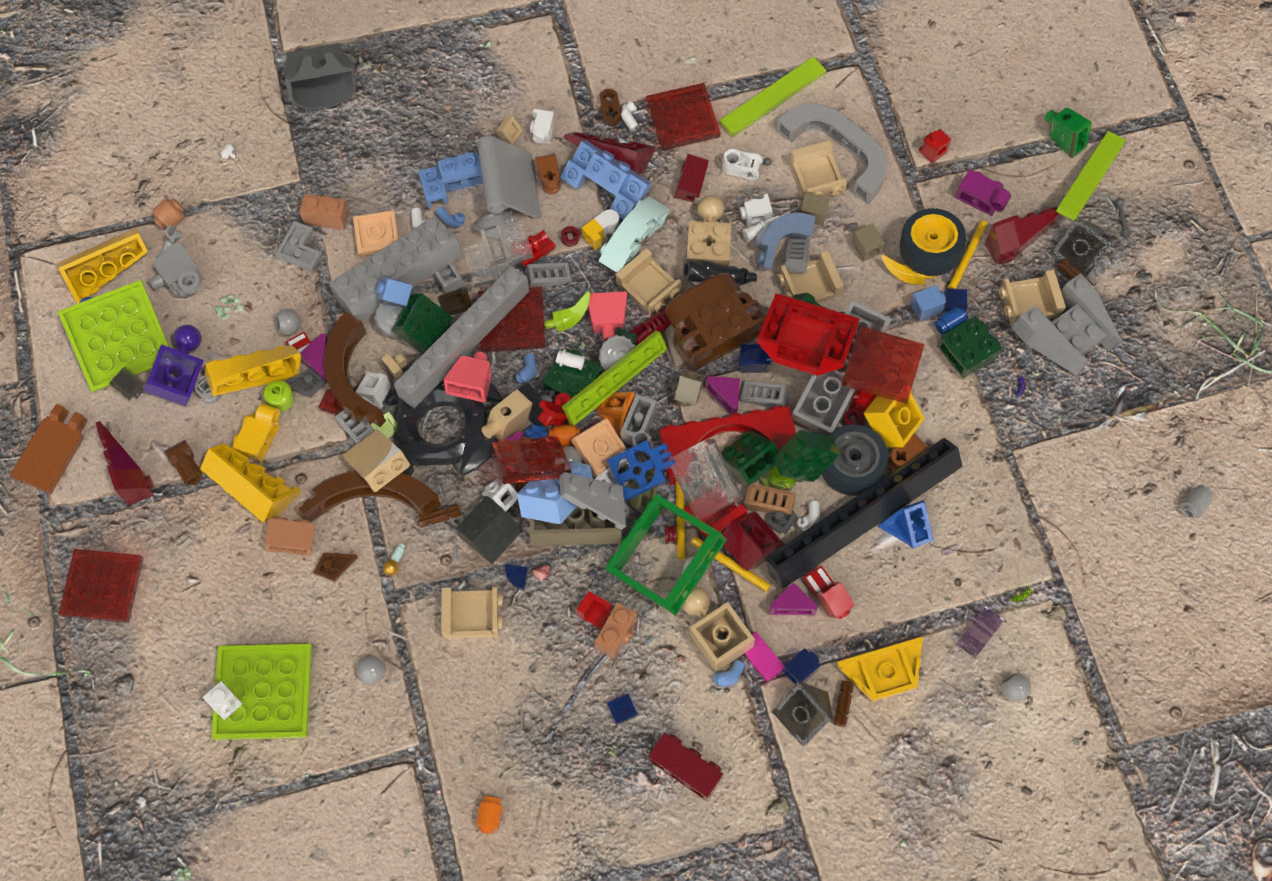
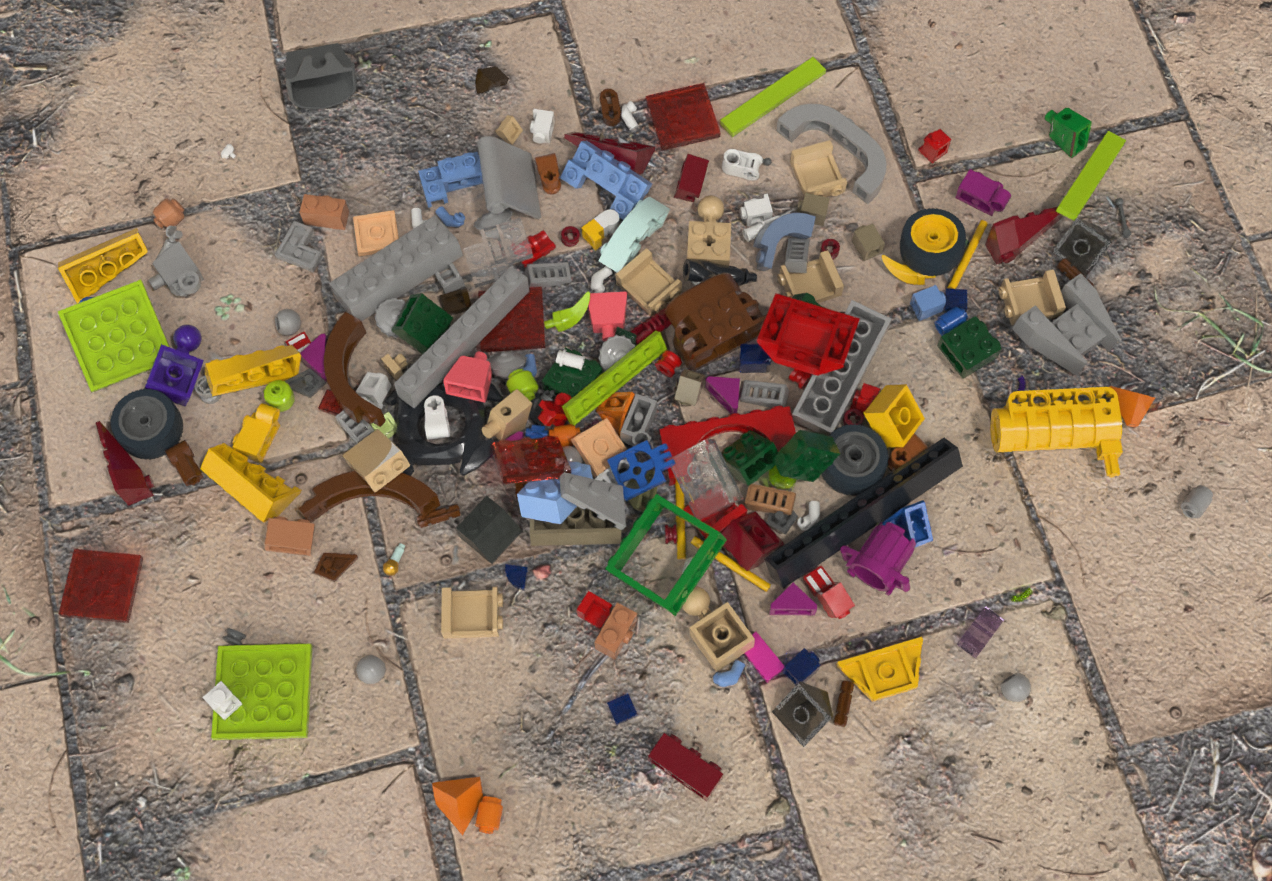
(50, 450): dark orange tile -> none
(128, 383): clear smoke brick -> none
(146, 423): none -> wheel
(233, 637): none -> dark grey bush
(393, 290): medium blue brick -> none
(436, 418): none -> white piece
(458, 800): none -> orange slope
(489, 78): none -> dark brown tile
(496, 490): white brick -> none
(506, 362): none -> light grey piece
(524, 382): none -> lime head
(598, 278): none -> white arm
(668, 363): none -> red wheel
(800, 377): none -> red wheel
(832, 243): none -> dark red bush
(881, 559): none -> magenta container
(883, 364): clear red plate -> none
(1061, 423): none -> yellow piece
(1133, 406): none -> orange slope

